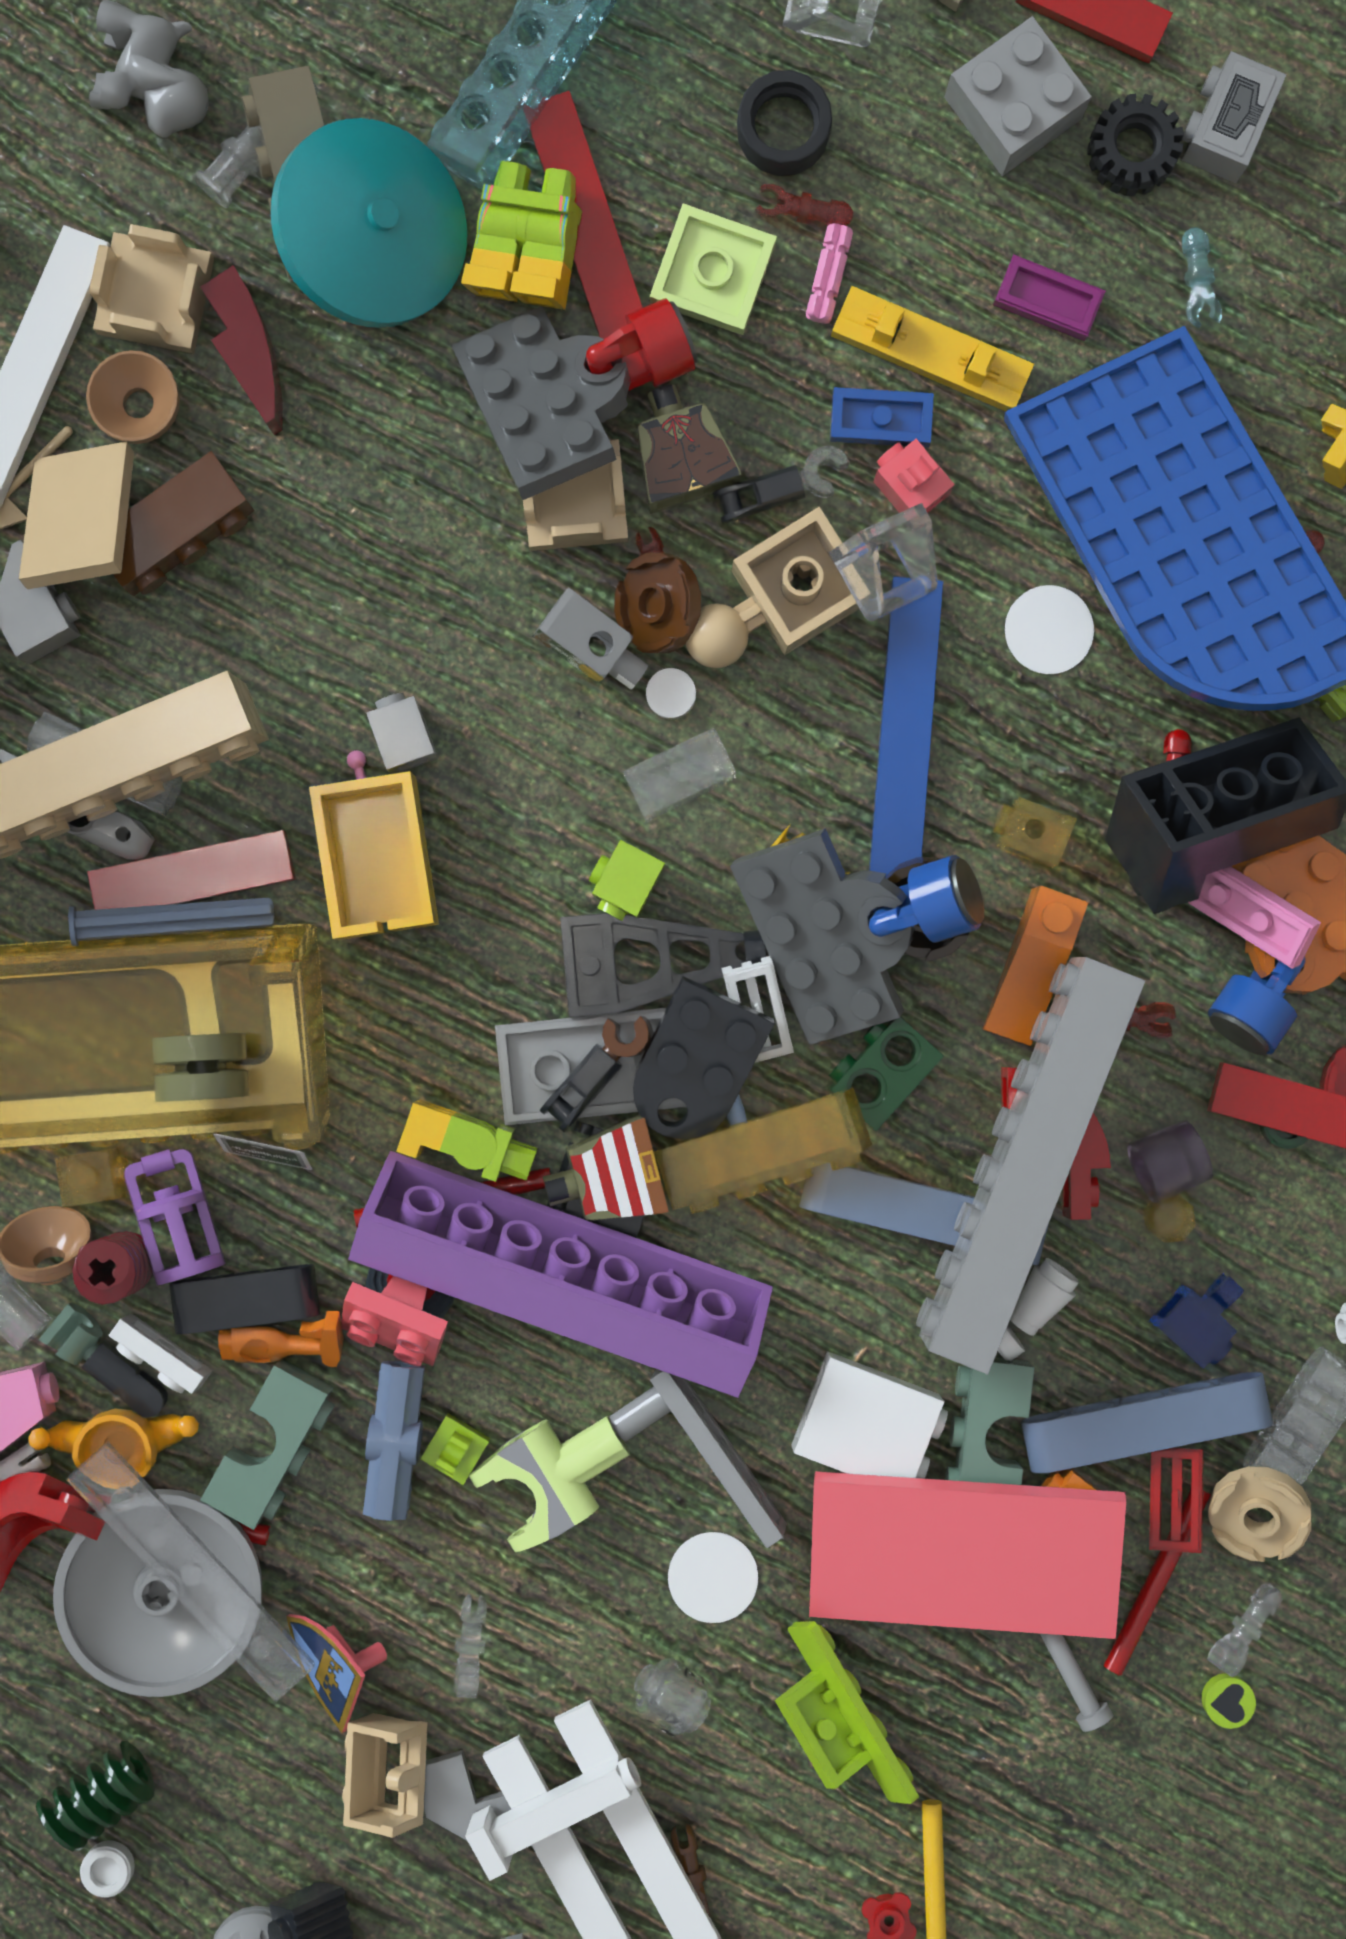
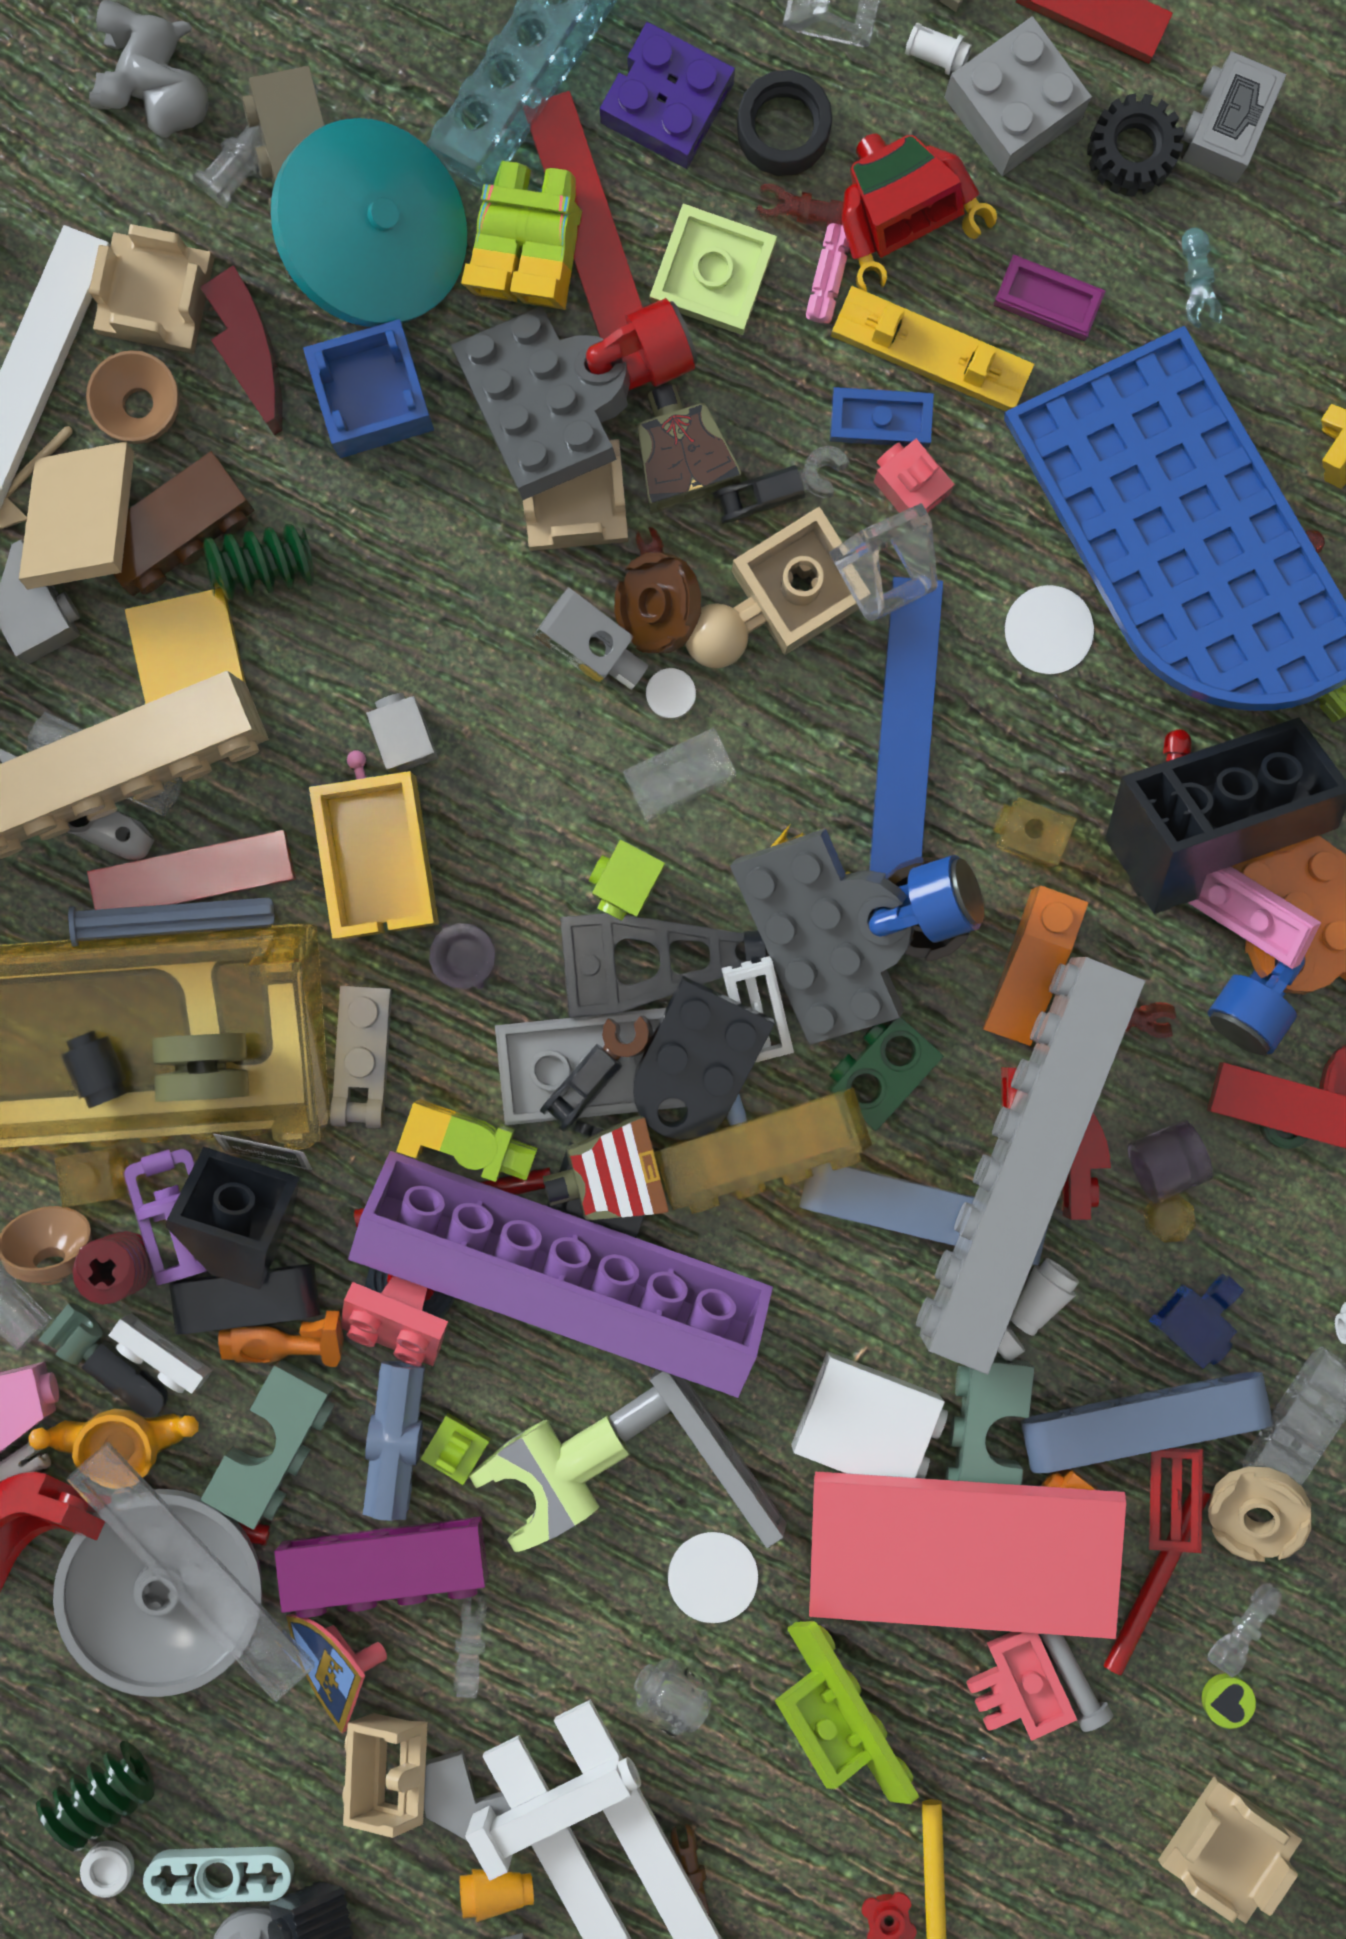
(94, 1069): none -> black brick
(181, 1864): none -> light aqua beam
(183, 642): none -> yellow tile
(234, 1215): none -> black slope
(258, 561): none -> dark green piece
(361, 1055): none -> light grey plate
(368, 388): none -> blue container
(381, 1565): none -> magenta brick
(464, 956): none -> clear purple piece
(495, 1897): none -> light orange cone
(667, 95): none -> dark purple piece
(903, 195): none -> red torso
(938, 48): none -> white pin
(1022, 1686): none -> coral hinge
(1232, 1854): none -> tan panel

